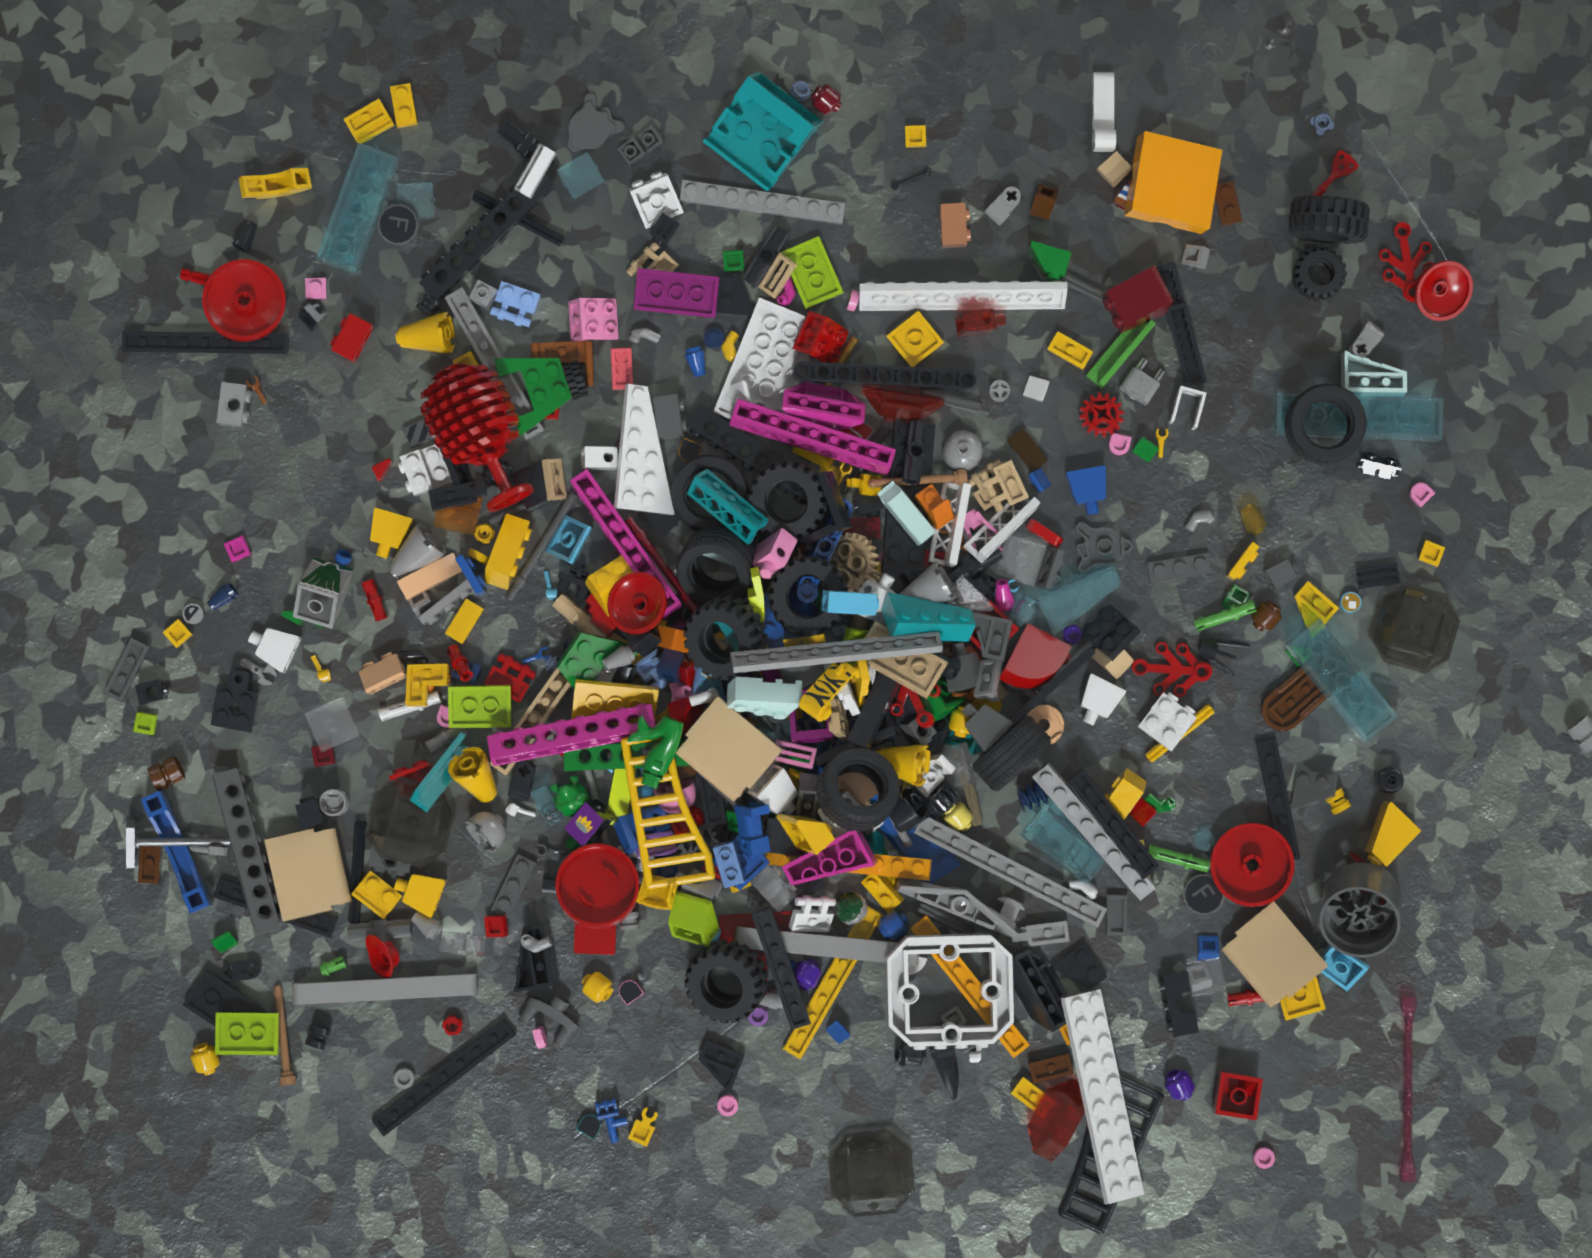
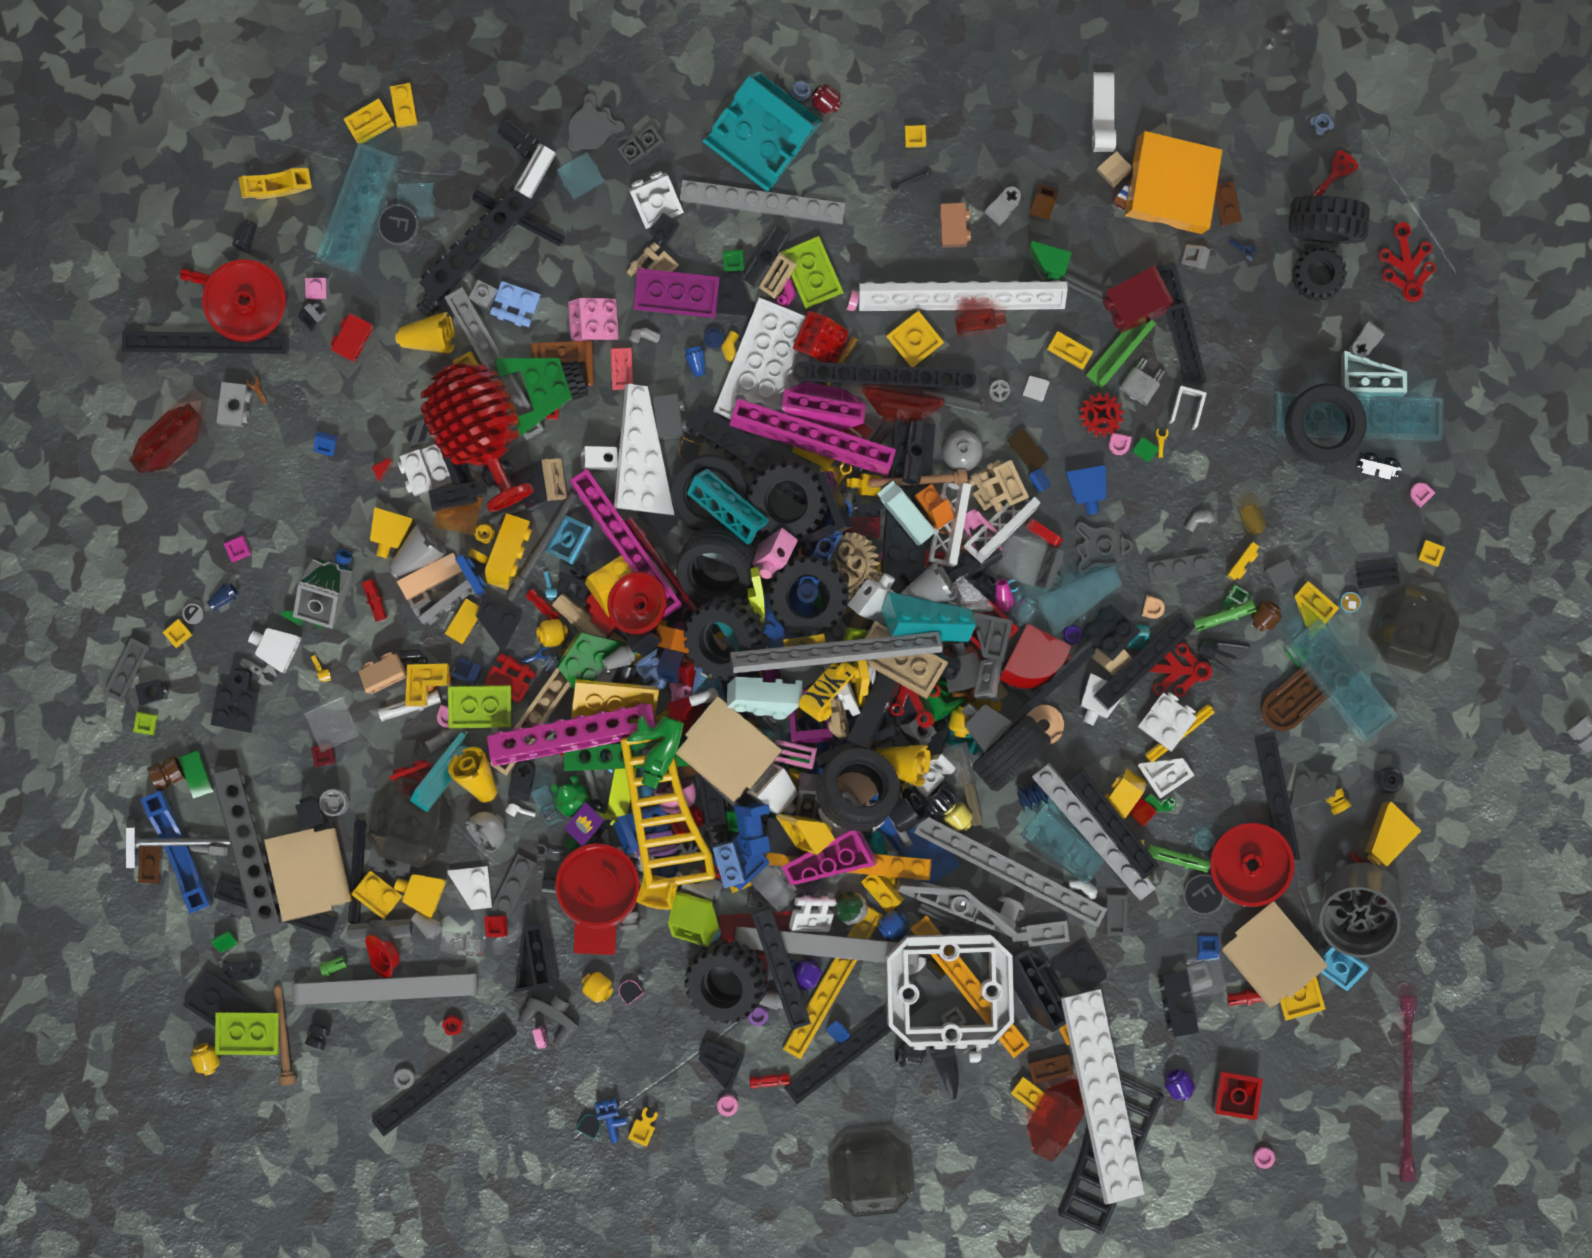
(166, 439): none -> clear red wedge
(195, 773): none -> green slope
(325, 443): none -> blue plate
(459, 663): red pin -> none
(473, 886): none -> white wing
(498, 621): none -> black wing
(535, 945): light grey arm -> none
(542, 605): none -> red axle
(551, 633): none -> yellow head
(740, 391): white slope -> none
(769, 1080): none -> red axle
(846, 1052): none -> black tile
(849, 602): medium azure brick -> none
(935, 968): none -> black slope
(1141, 639): none -> teal slope
(1144, 661): none -> black tile
(1152, 607): none -> light nougat tile
(1166, 774): none -> white wing
(1245, 249): none -> dark blue hand
(1451, 295): red dish -> none

